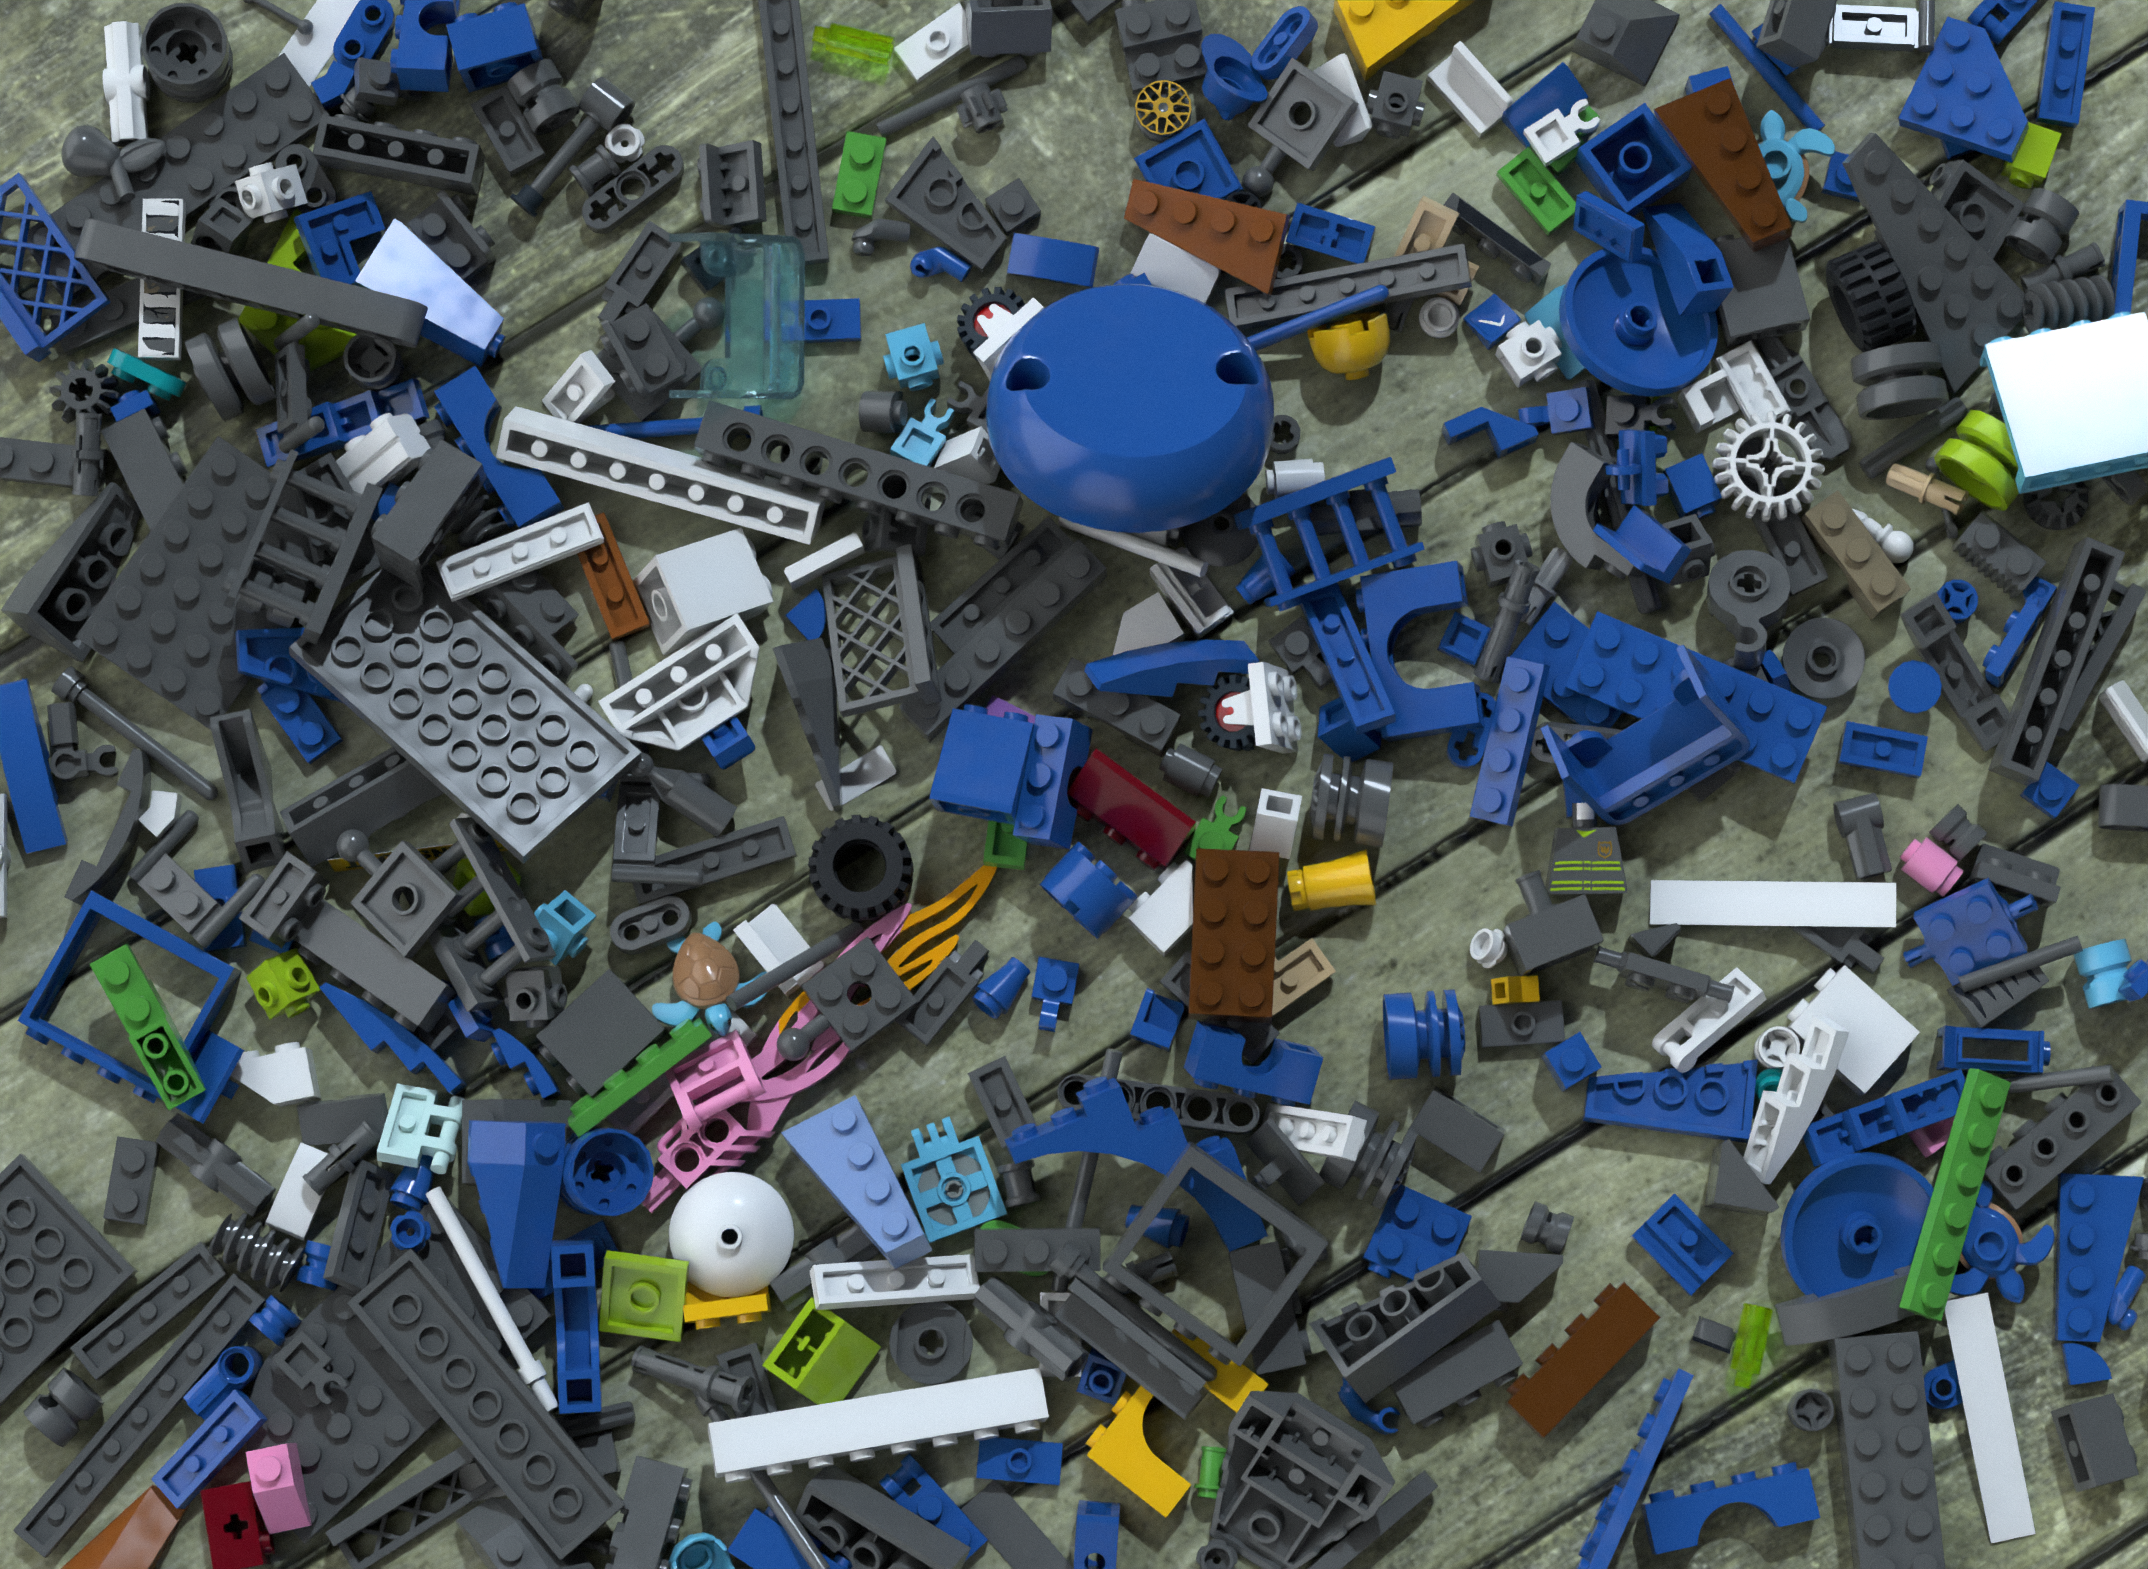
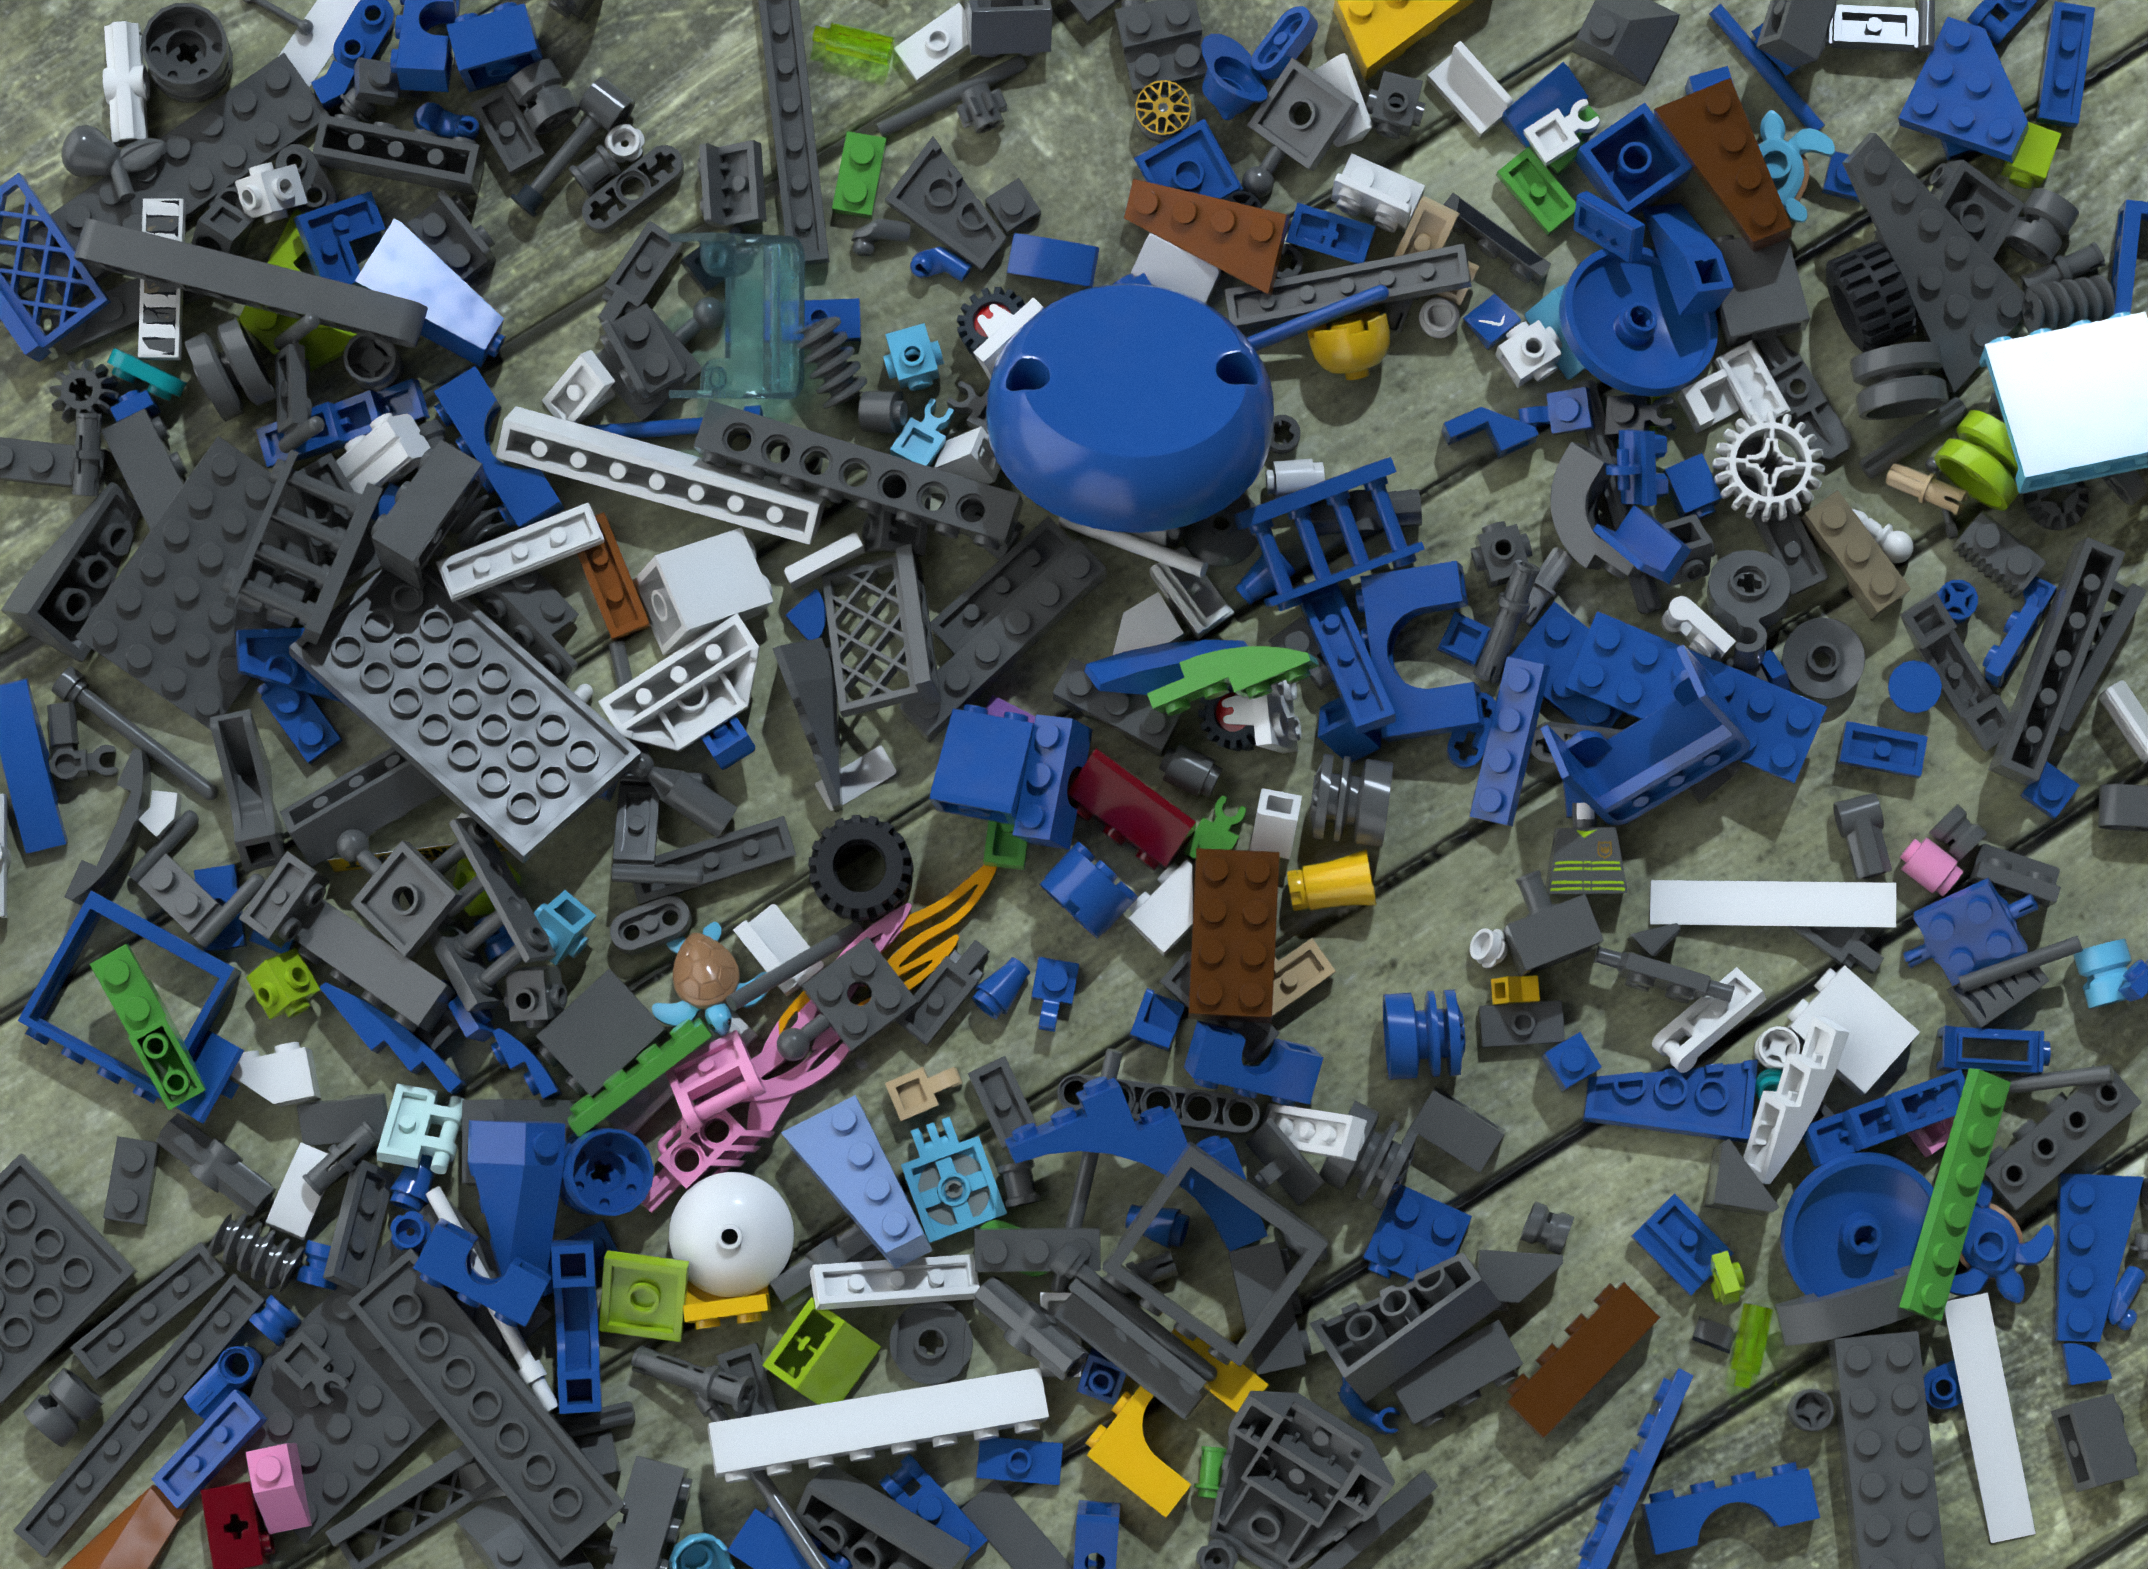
(444, 123): none -> blue piece
(448, 1263): none -> blue arch
(831, 361): none -> dark grey piece
(917, 1093): none -> tan plate
(1246, 668): none -> bright green slope
(1376, 193): none -> white bracket
(1697, 628): none -> white plate
(1728, 1279): none -> lime plate

